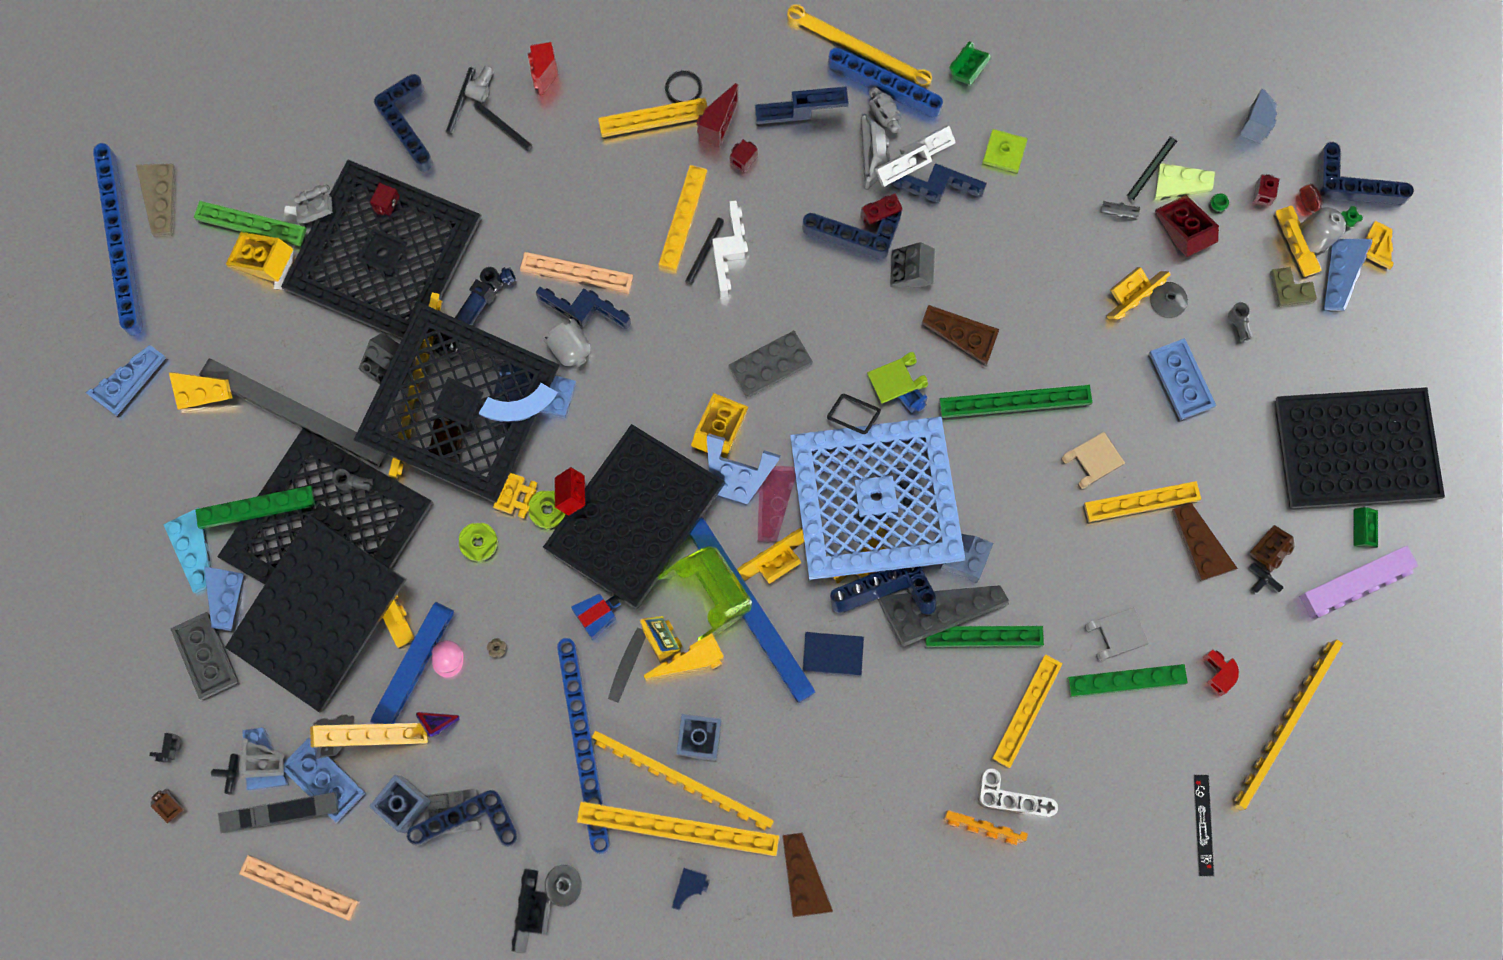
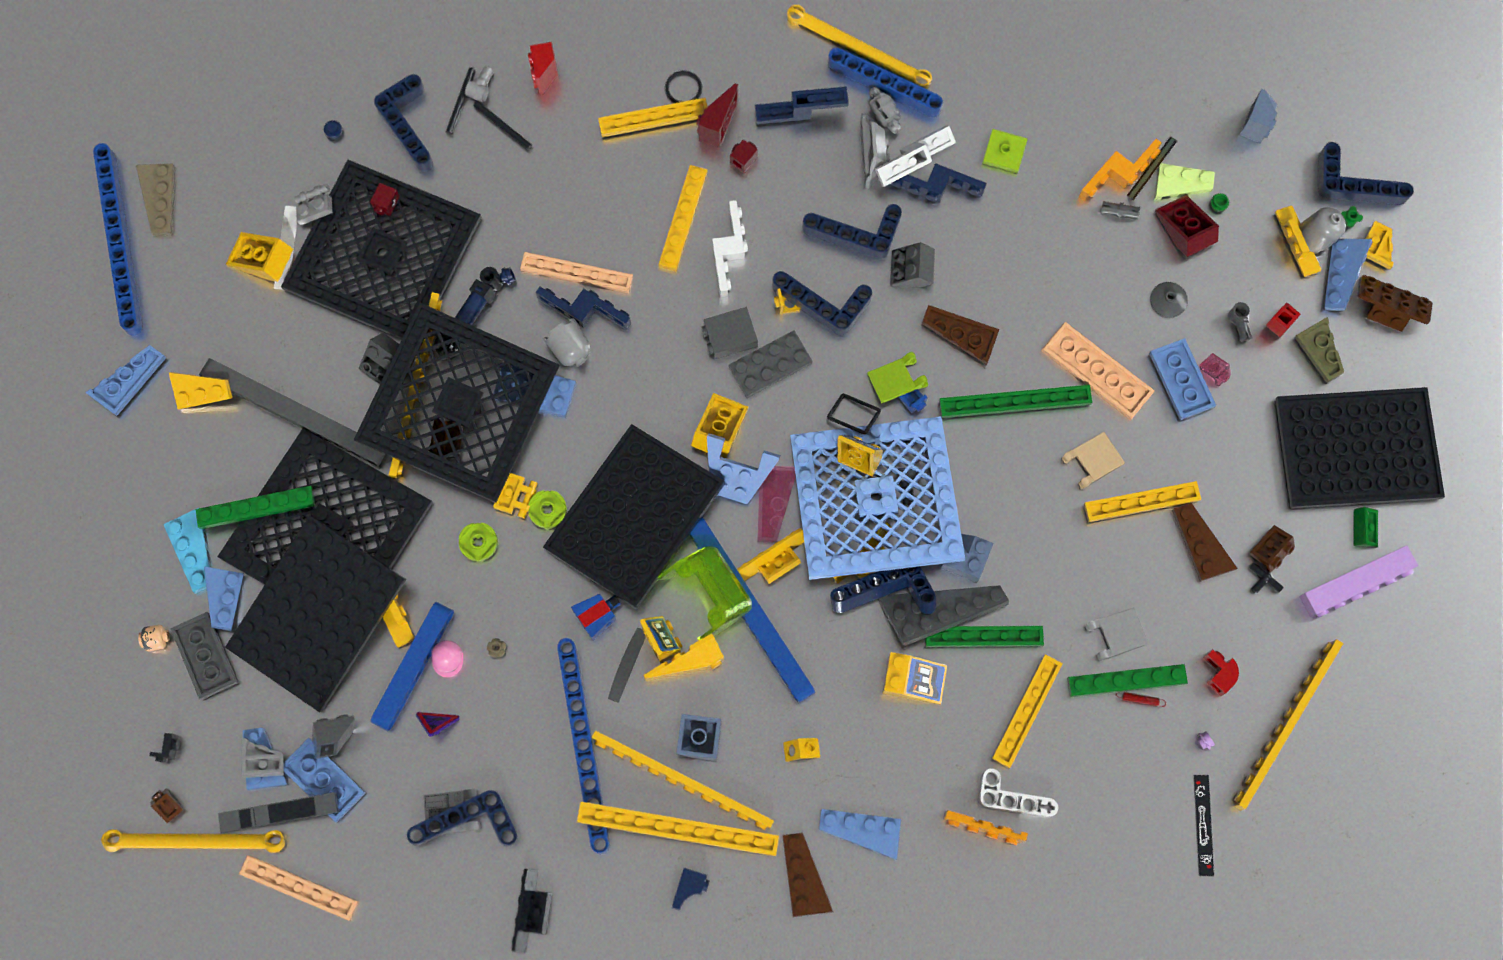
(153, 638): none -> light nougat head
(220, 841): none -> yellow piece
(229, 774): black piece -> none
(249, 223): bright green plate -> none
(332, 129): none -> dark blue plate
(352, 481): dark grey pin -> none
(367, 735): yellow plate -> none
(400, 804): sand blue slope -> none
(519, 409): light blue tile -> none
(569, 491): red brick -> none
(570, 885): dark grey dish -> none
(707, 245): black bar -> none
(729, 333): none -> dark grey brick
(779, 302): none -> yellow bracket
(804, 749): none -> yellow bracket
(822, 305): none -> dark blue beam
(833, 654): dark blue tile -> none
(859, 454): none -> yellow slope
(869, 831): none -> medium blue wing
(881, 209): dark red bracket -> none
(914, 678): none -> slope
(969, 64): green bracket -> none
(1098, 370): none -> light nougat tile
(1120, 170): none -> light orange bracket
(1132, 289): yellow bracket -> none
(1142, 699): none -> red piece
(1205, 740): none -> lavender plate
(1216, 369): none -> clear pink bracket
(1266, 189): dark red brick -> none
(1283, 320): none -> red brick
(1288, 292): olive plate -> none
(1311, 198): clear red brick -> none
(1321, 350): none -> olive wing
(1393, 305): none -> reddish brown bracket

